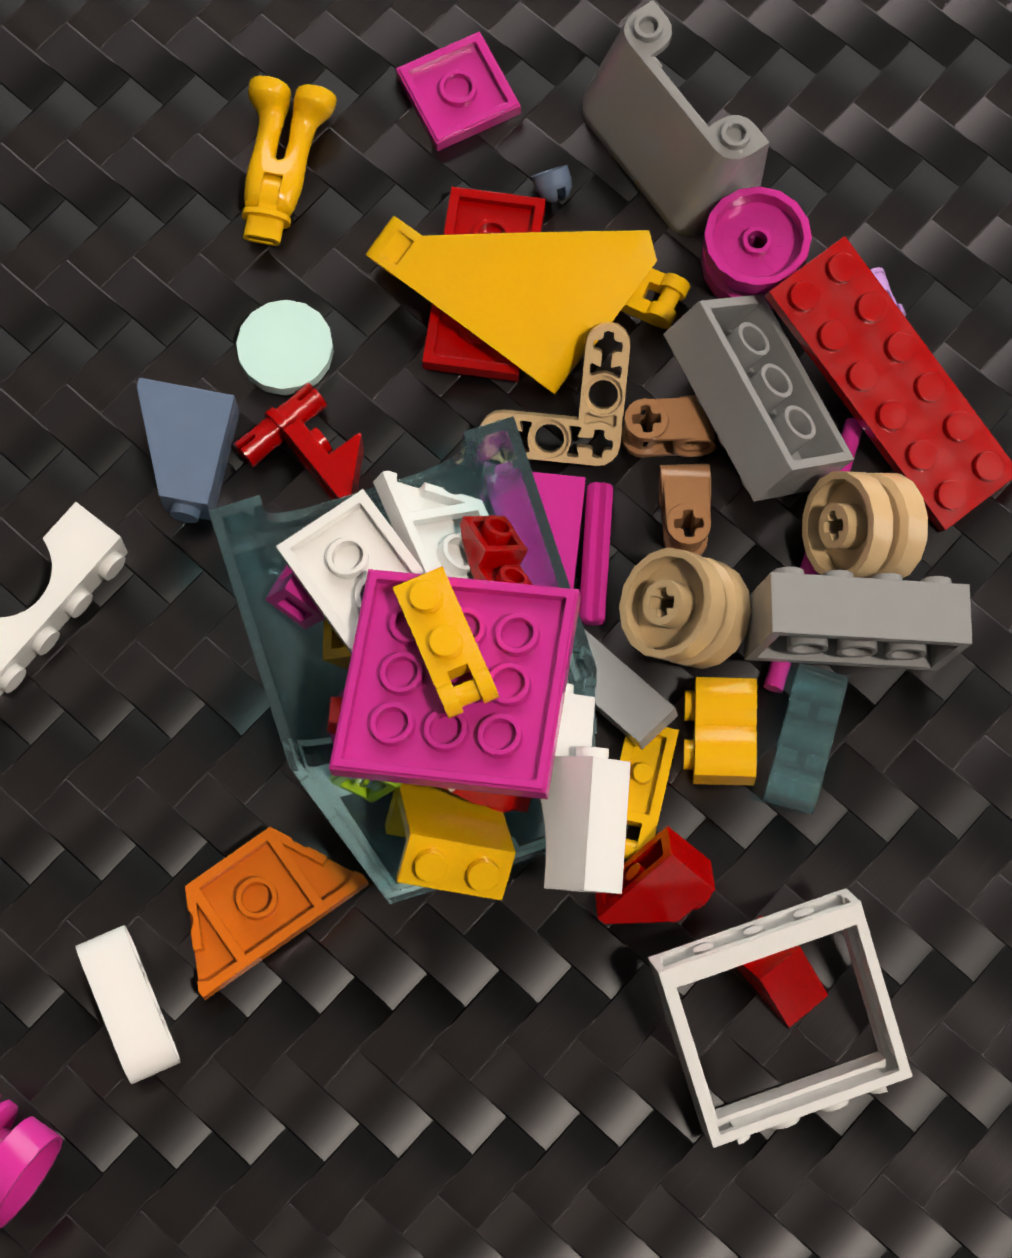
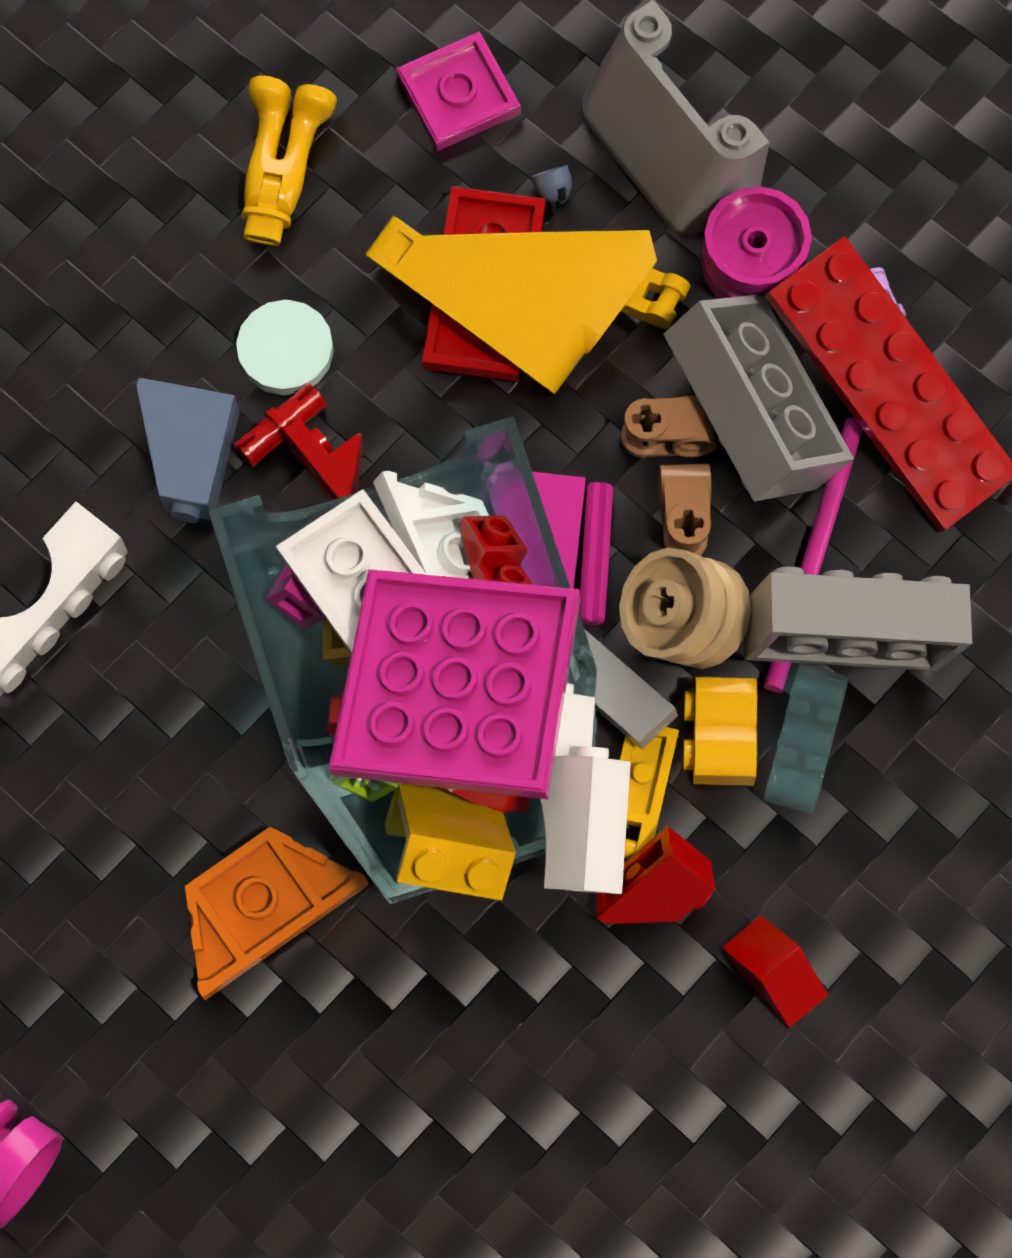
(128, 1004): white beam -> none
(445, 641): yellow plate -> none
(590, 416): tan beam -> none
(755, 940): white window -> none
(865, 524): tan wheel -> none

